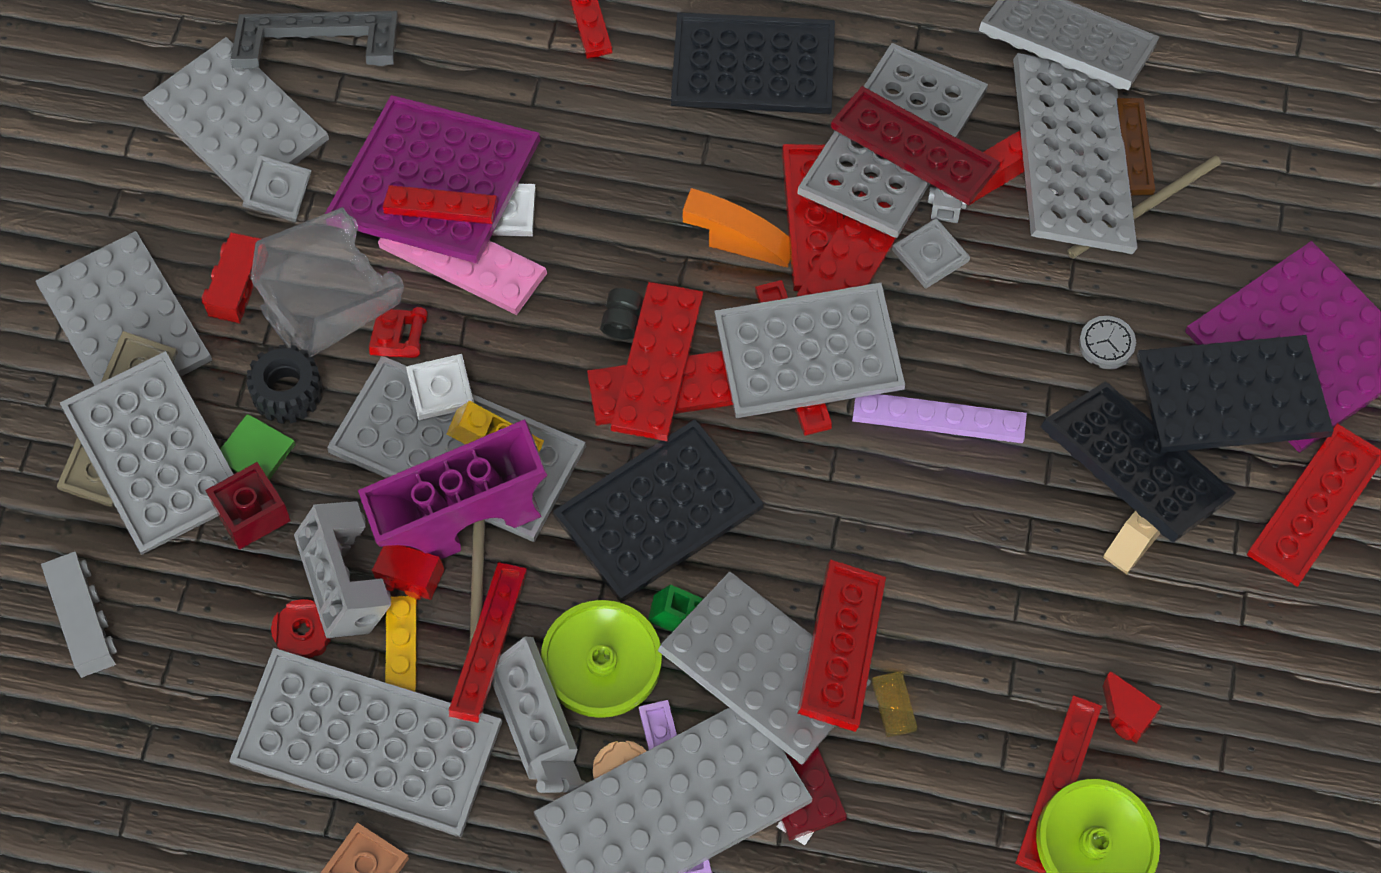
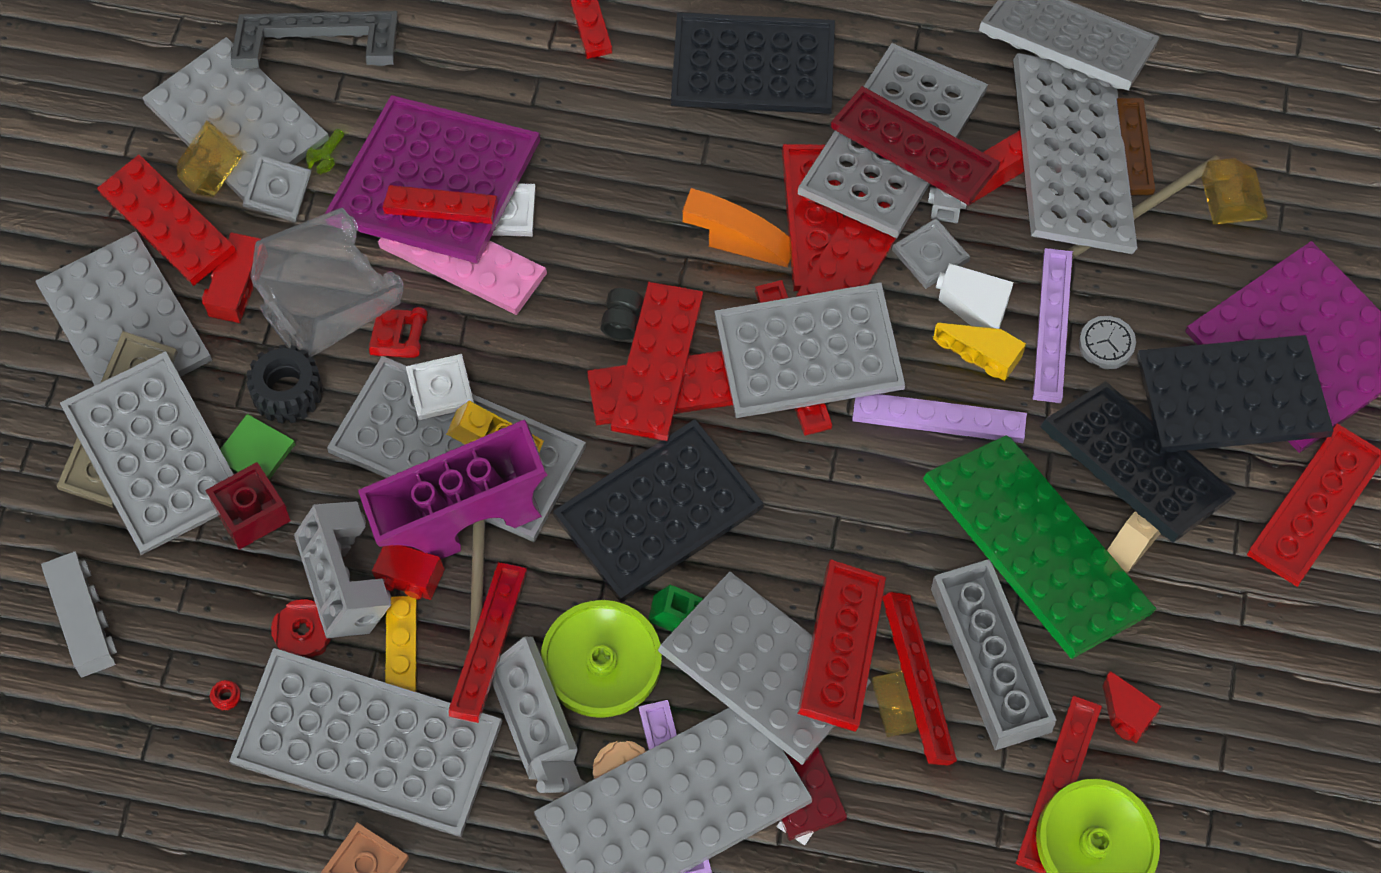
(166, 219): none -> red plate
(208, 161): none -> clear yellow slope
(222, 687): none -> red plate
(327, 163): none -> clear neon green bar
(919, 679): none -> red plate
(974, 296): none -> white slope
(986, 347): none -> yellow slope
(993, 654): none -> light grey brick
(1039, 545): none -> green plate
(1052, 326): none -> lavender plate
(1233, 192): none -> clear yellow slope

